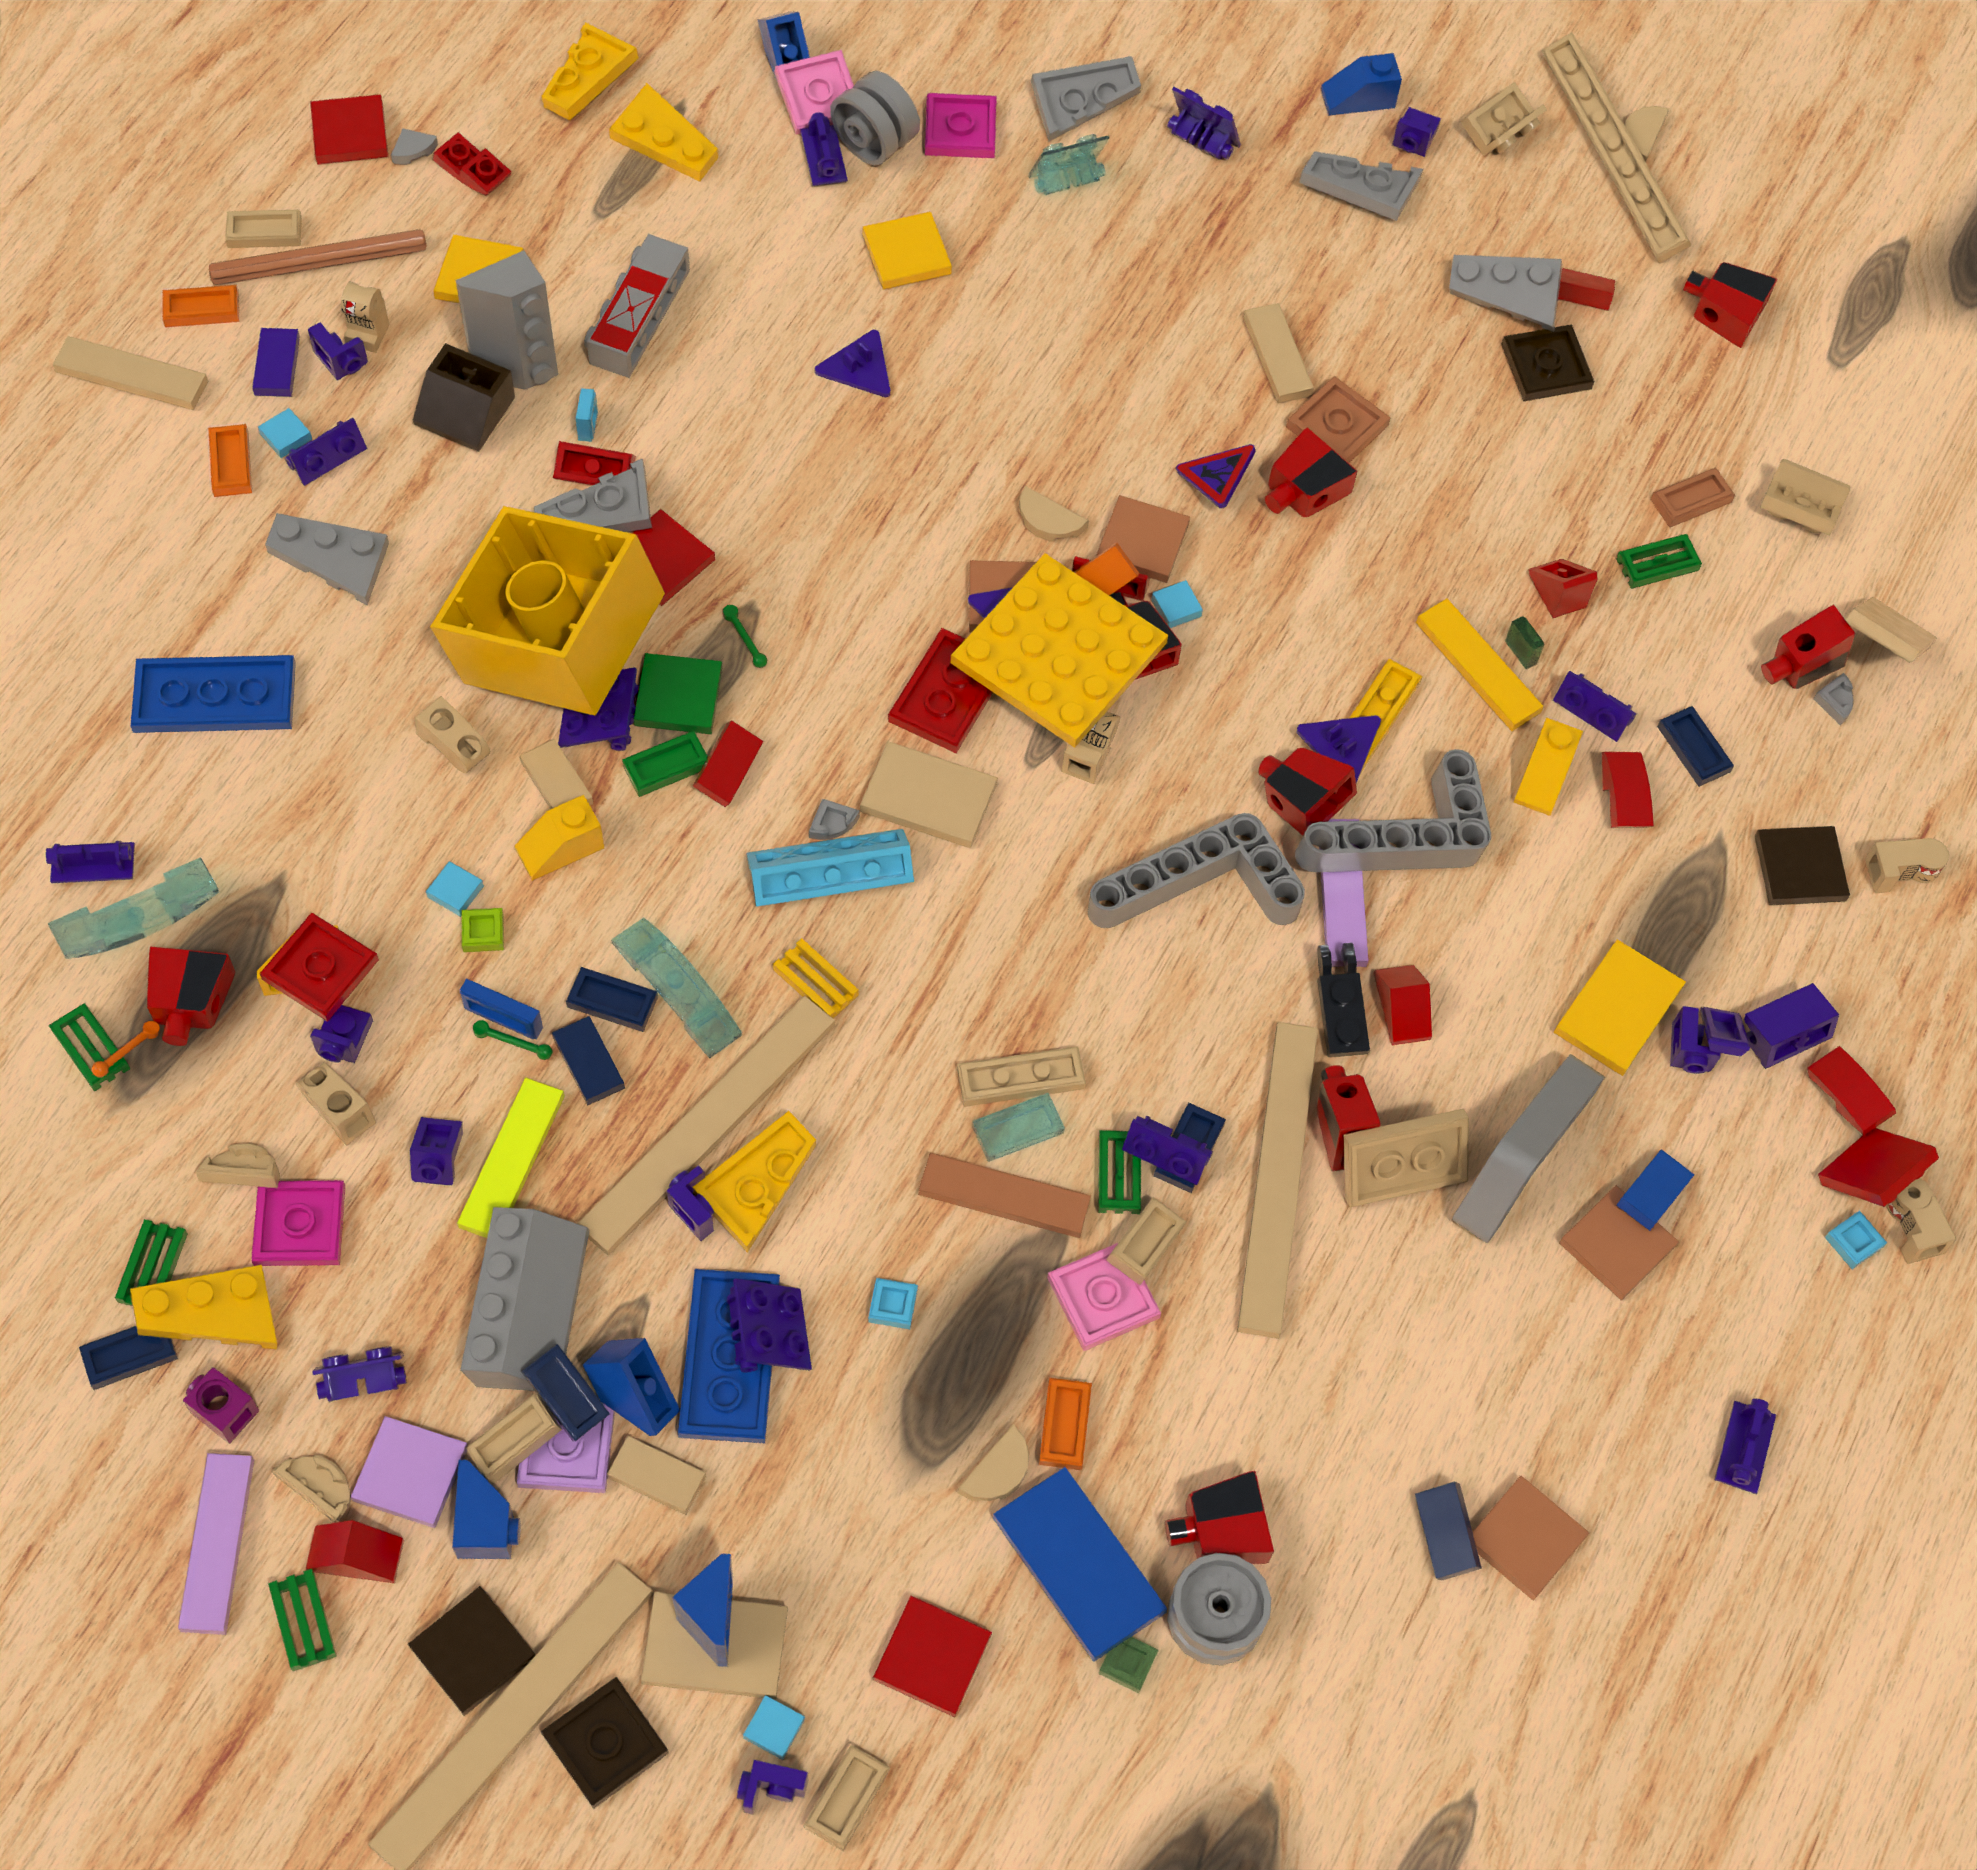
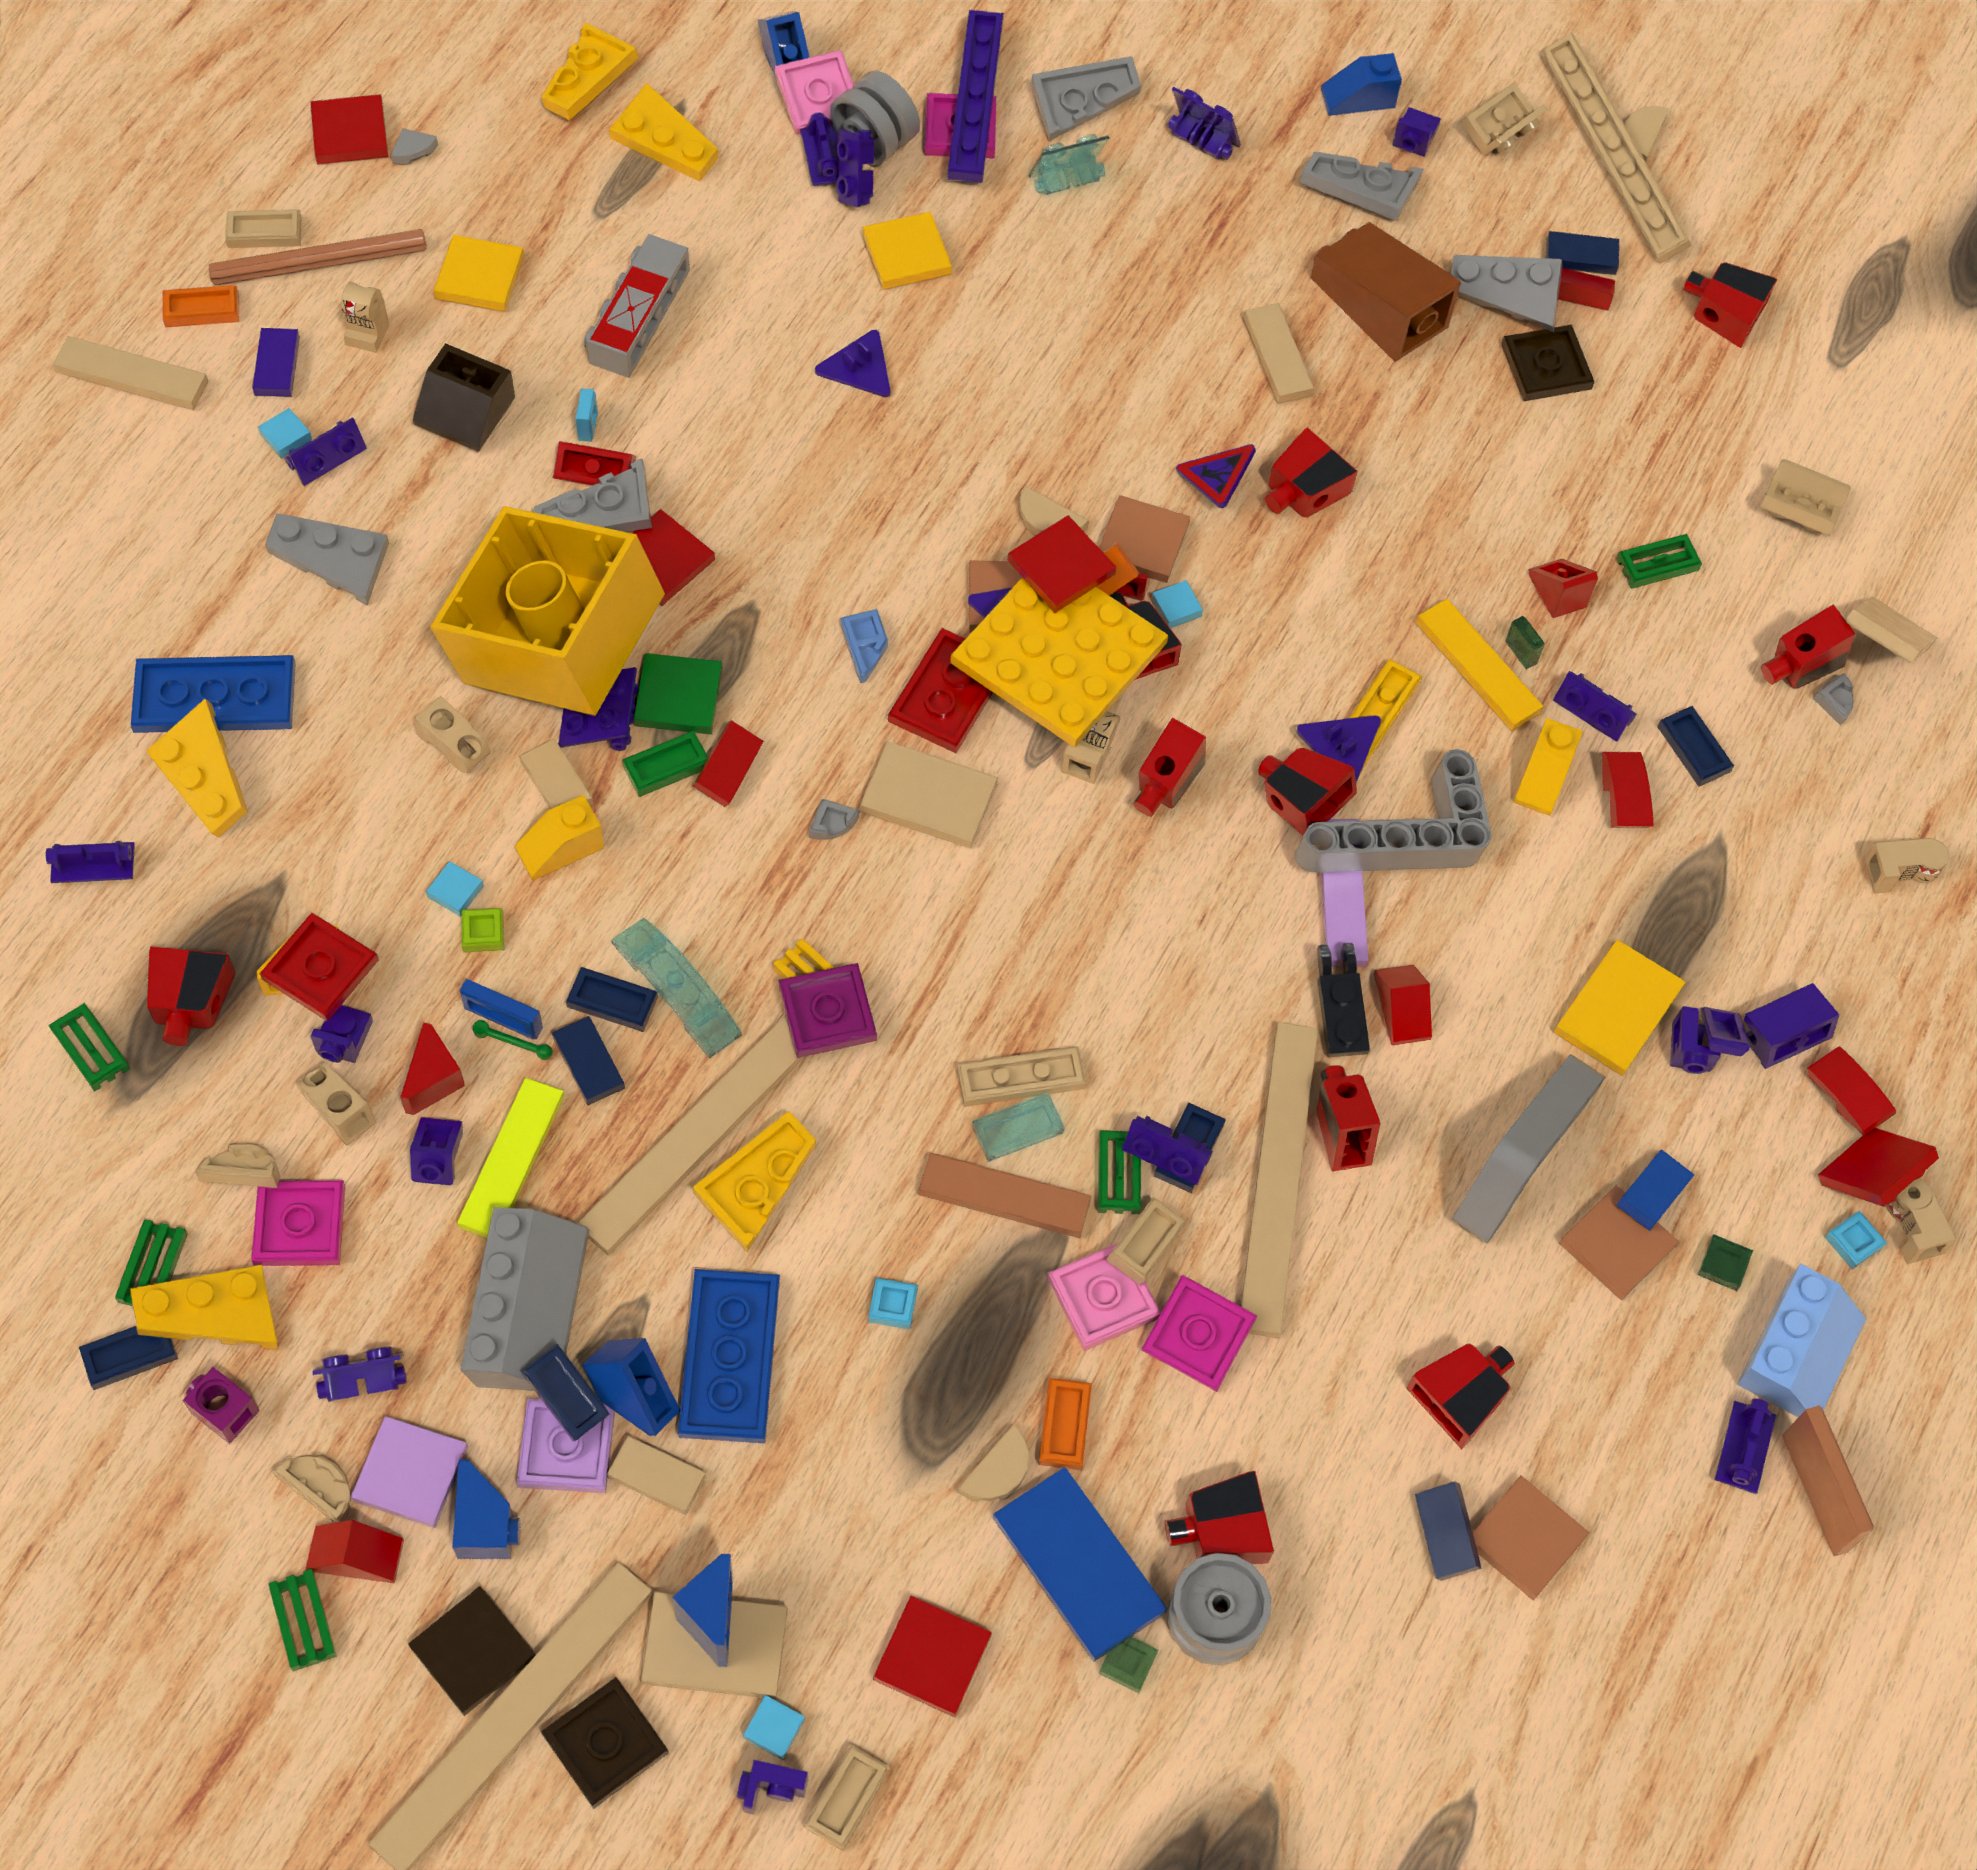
(136, 916): clear light blue slope -> none
(150, 1031): orange hinge -> none
(199, 769): none -> yellow wing
(216, 1544): lavender tile -> none
(230, 460): orange tile -> none
(337, 357): dark purple bracket -> none
(431, 1073): none -> red slope
(470, 166): red slope -> none
(510, 319): light grey slope -> none
(513, 1438): tan tile -> none
(692, 1210): dark purple bracket -> none
(730, 613): green hinge -> none
(768, 1326): dark purple hinge -> none
(827, 1010): none -> magenta tile
(830, 867): medium azure fence -> none
(853, 150): none -> dark purple hinge
(865, 641): none -> medium blue tile
(975, 96): none -> dark purple tile
(1061, 563): none -> red tile
(1170, 767): none -> red torso
(1199, 869): light grey beam -> none
(1199, 1333): none -> dark pink tile
(1340, 419): nougat tile -> none
(1386, 289): none -> dark orange slope
(1406, 1157): tan tile -> none
(1463, 1389): none -> red torso
(1584, 252): none -> dark blue tile
(1692, 497): nougat tile -> none
(1725, 1262): none -> clear green tile
(1802, 865): dark brown tile -> none
(1803, 1343): none -> light blue slope
(1827, 1481): none -> nougat tile

